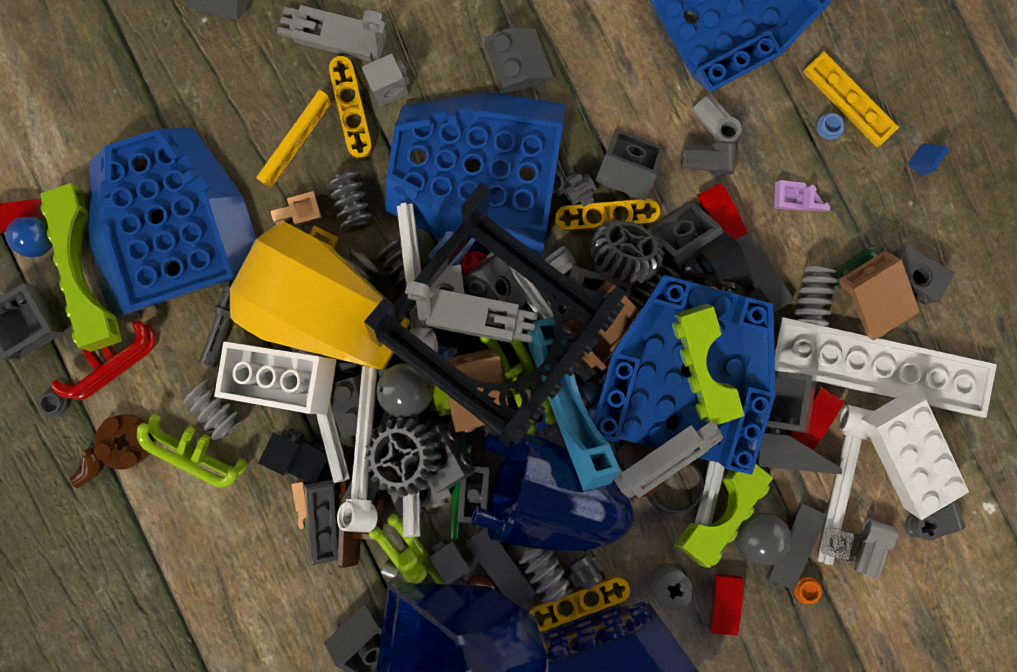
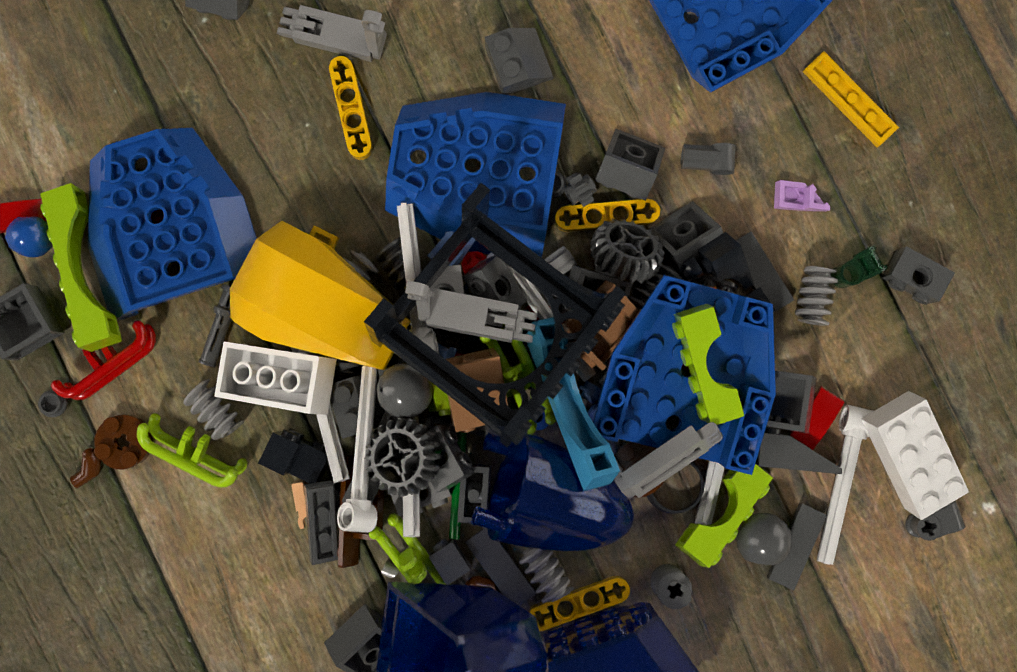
(294, 139): yellow tile -> none
(300, 209): light nougat plate -> none
(349, 201): dark grey piece -> none
(387, 79): light grey brick -> none
(585, 572): dark grey gear -> none
(716, 118): light grey piece -> none
(721, 209): red slope -> none
(727, 604): red slope -> none
(808, 590): orange plate -> none
(830, 126): medium blue plate -> none
(841, 544): clear smoke bracket -> none
(876, 541): light grey piece -> none
(880, 294): medium nougat panel -> none
(884, 367): white plate -> none
(927, 158): blue slope -> none

